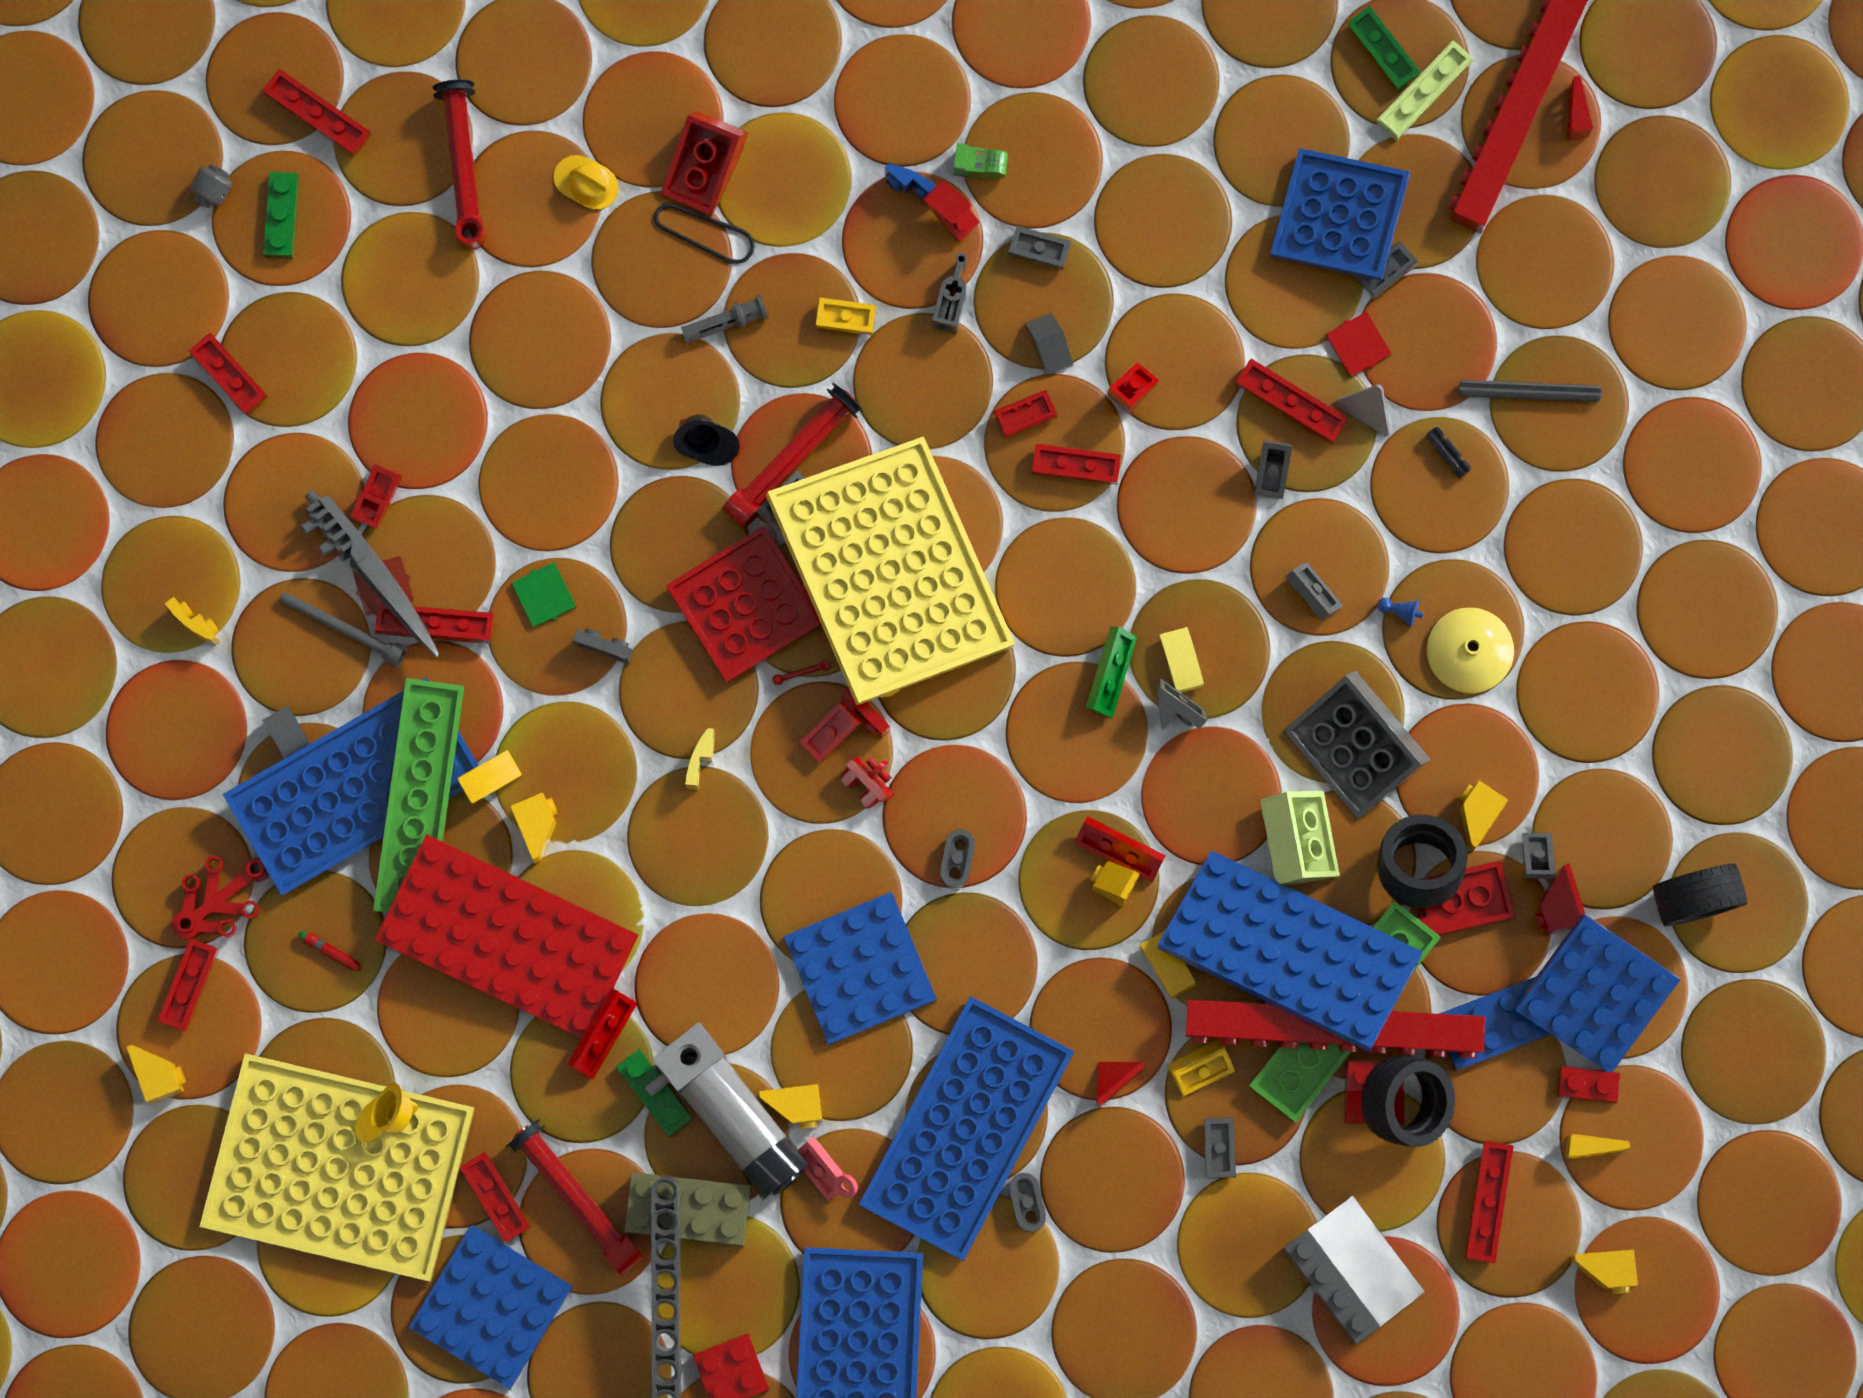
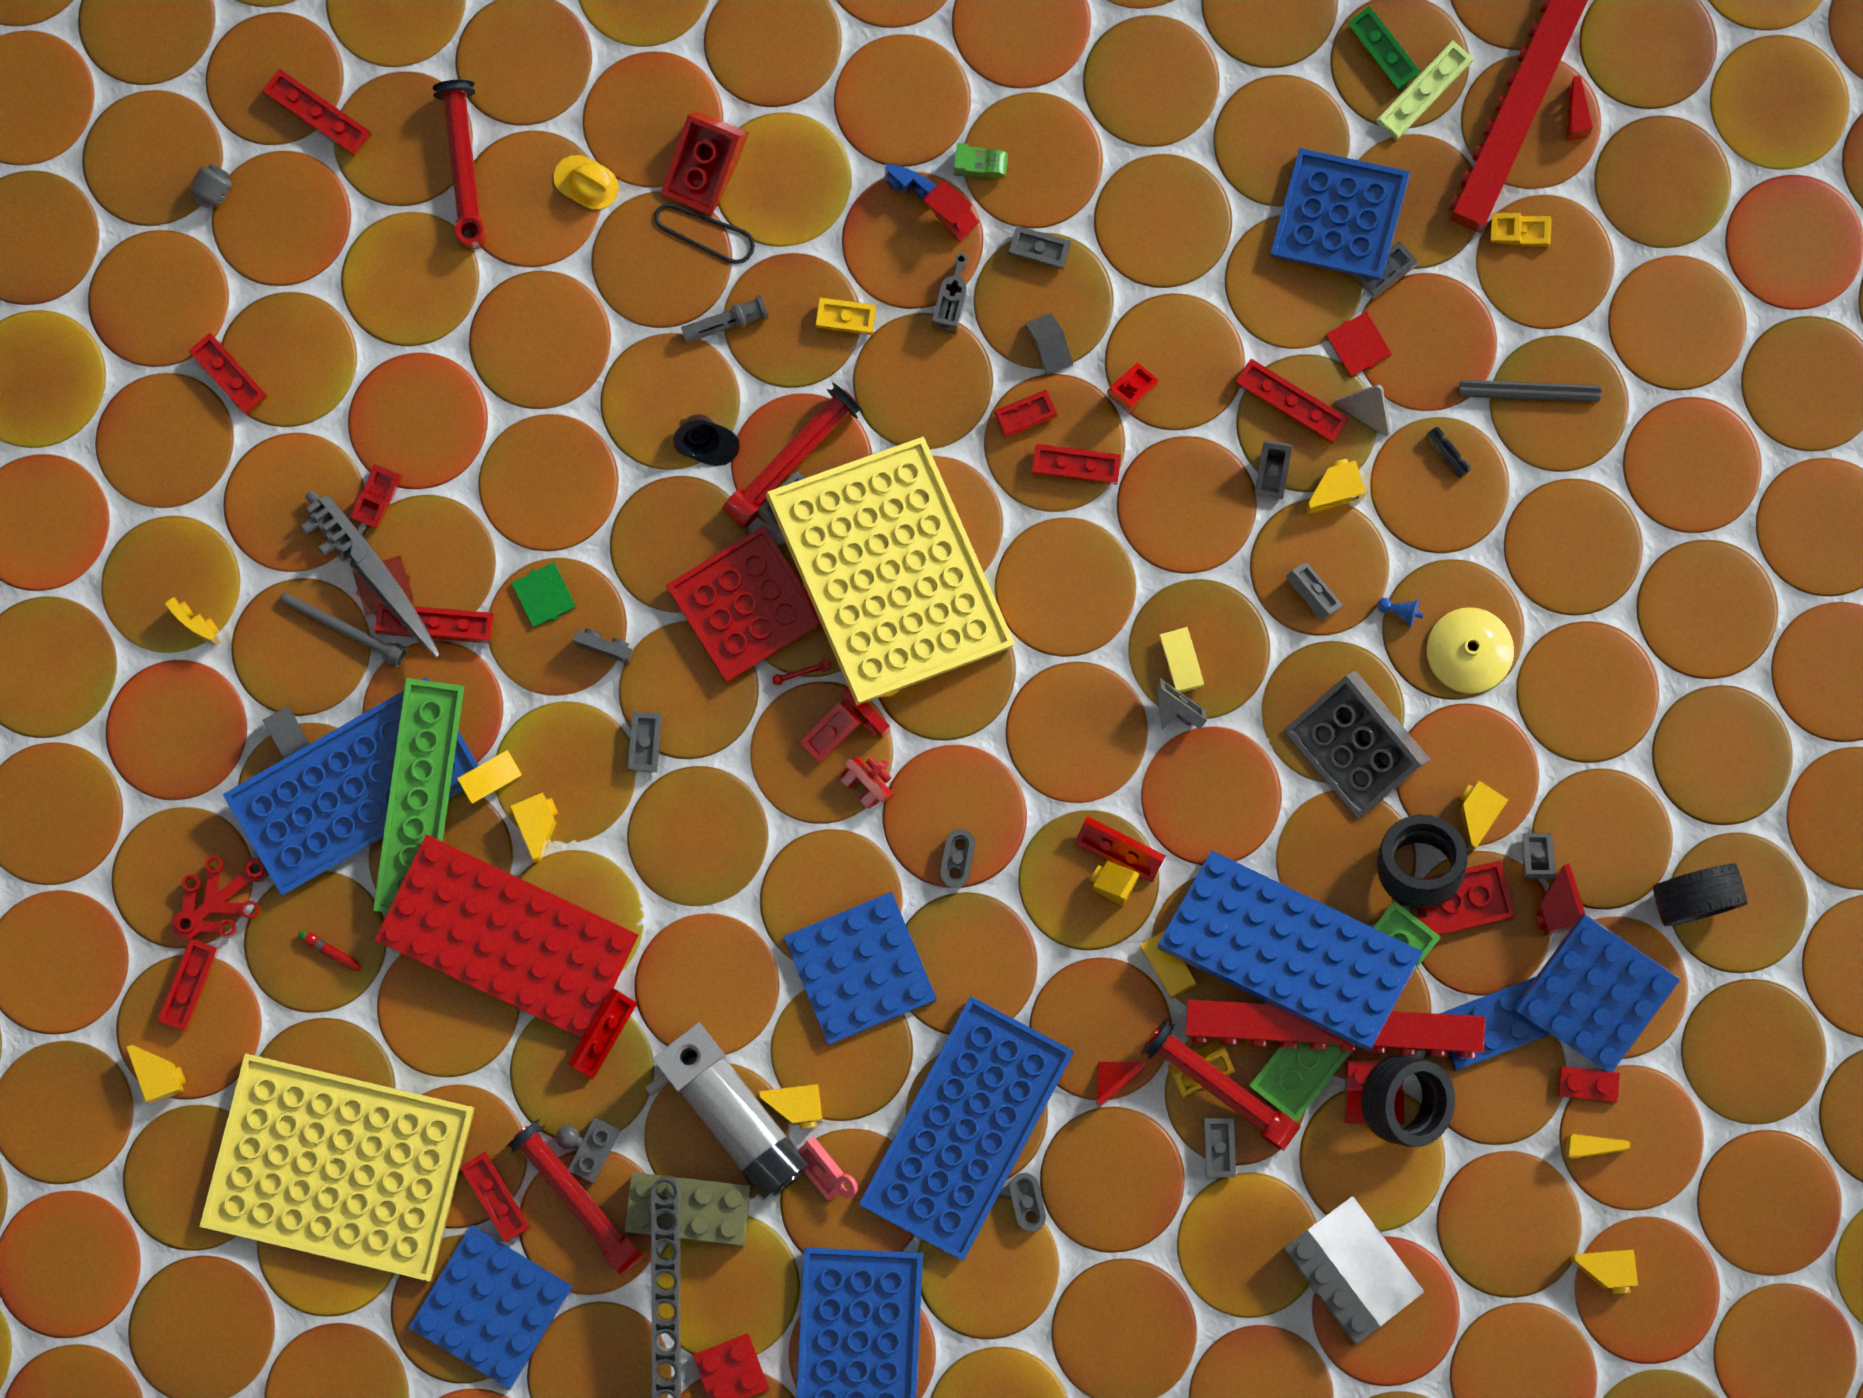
(281, 215): green plate -> none
(385, 1113): yellow piece -> none
(592, 1148): none -> dark grey plate
(645, 742): none -> dark grey plate
(662, 1105): green plate -> none
(702, 752): light yellow slope -> none
(1111, 672): green plate -> none
(1274, 1126): none -> red piece
(1299, 837): yellowish green slope -> none
(1338, 487): none -> yellow slope
(1489, 1202): red plate -> none
(1521, 230): none -> yellow slope

